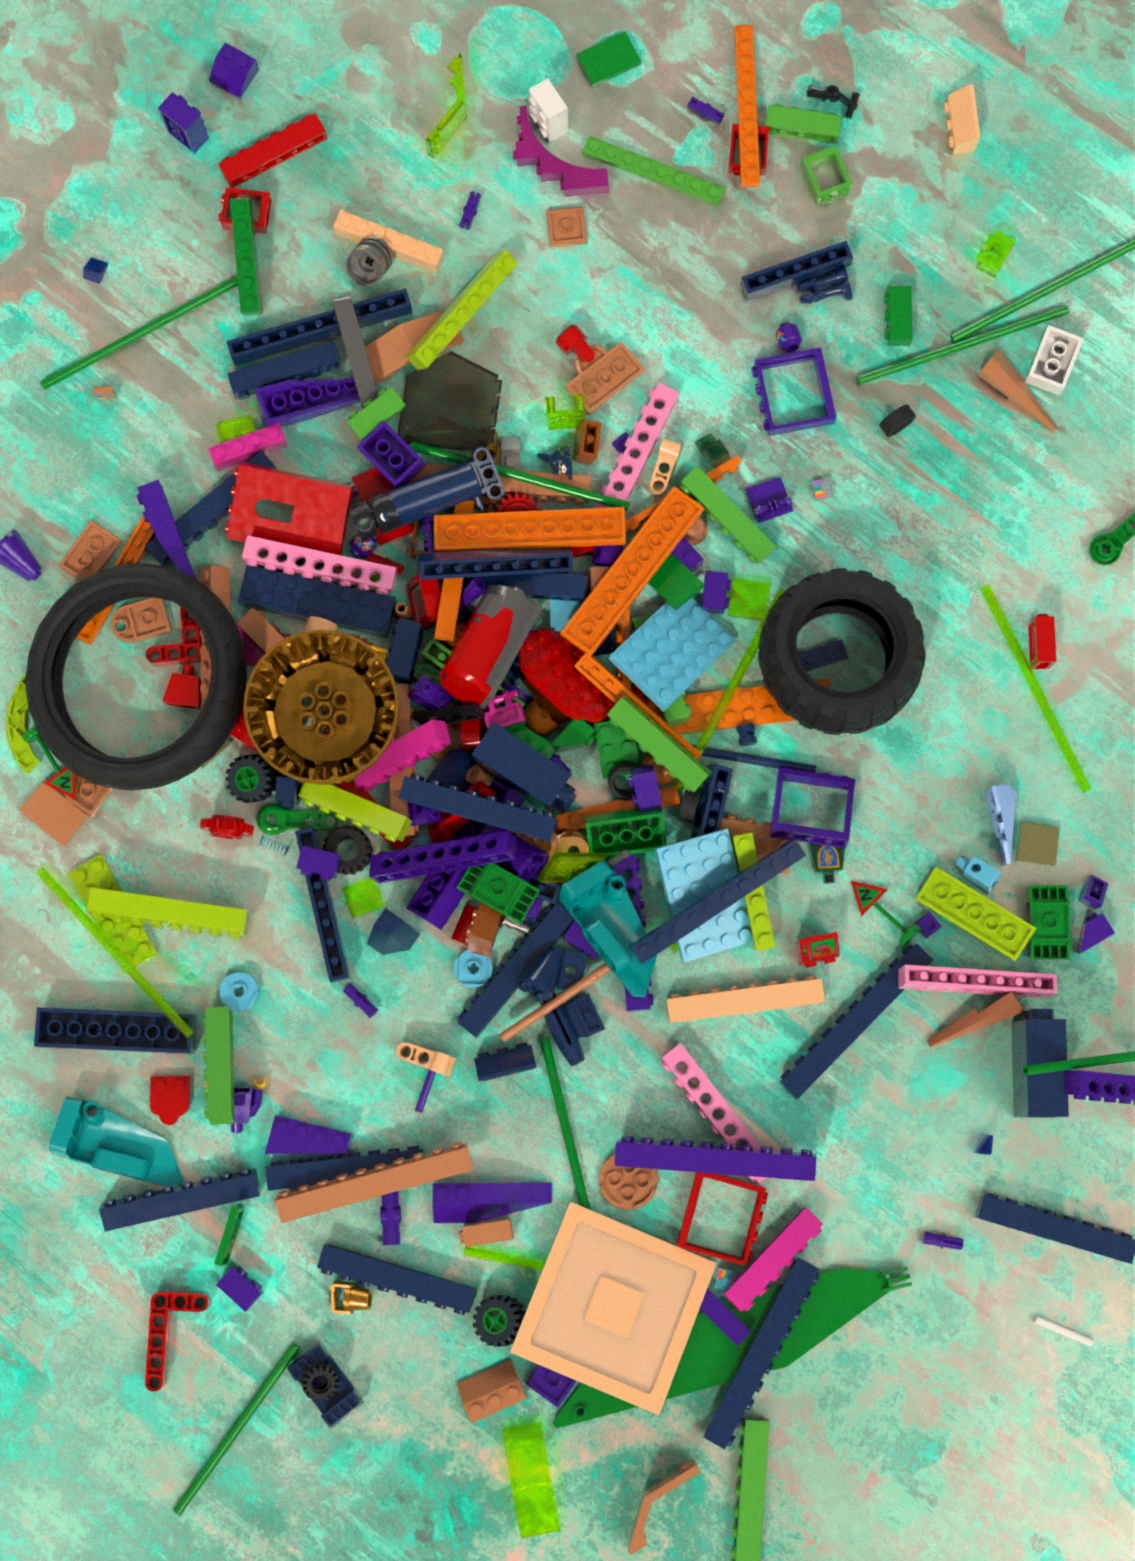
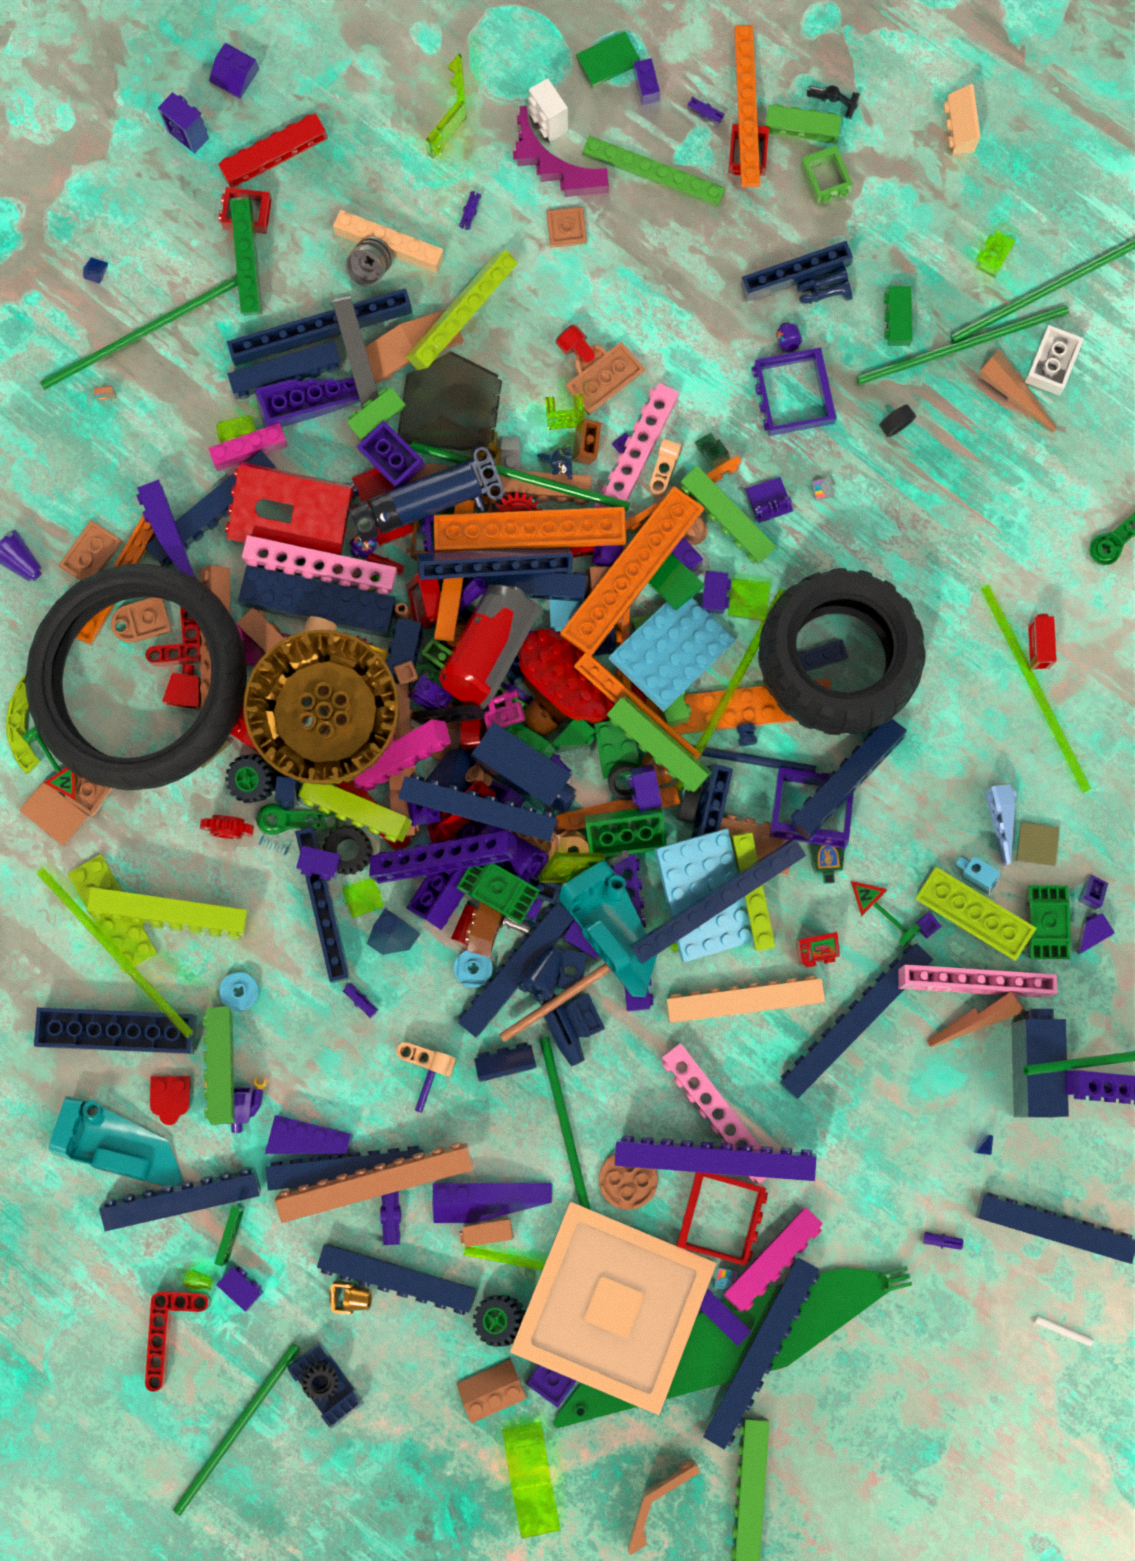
(197, 1280): none -> clear neon green cone
(406, 673): none -> nougat tile
(646, 81): none -> dark purple brick
(847, 779): none -> dark blue brick

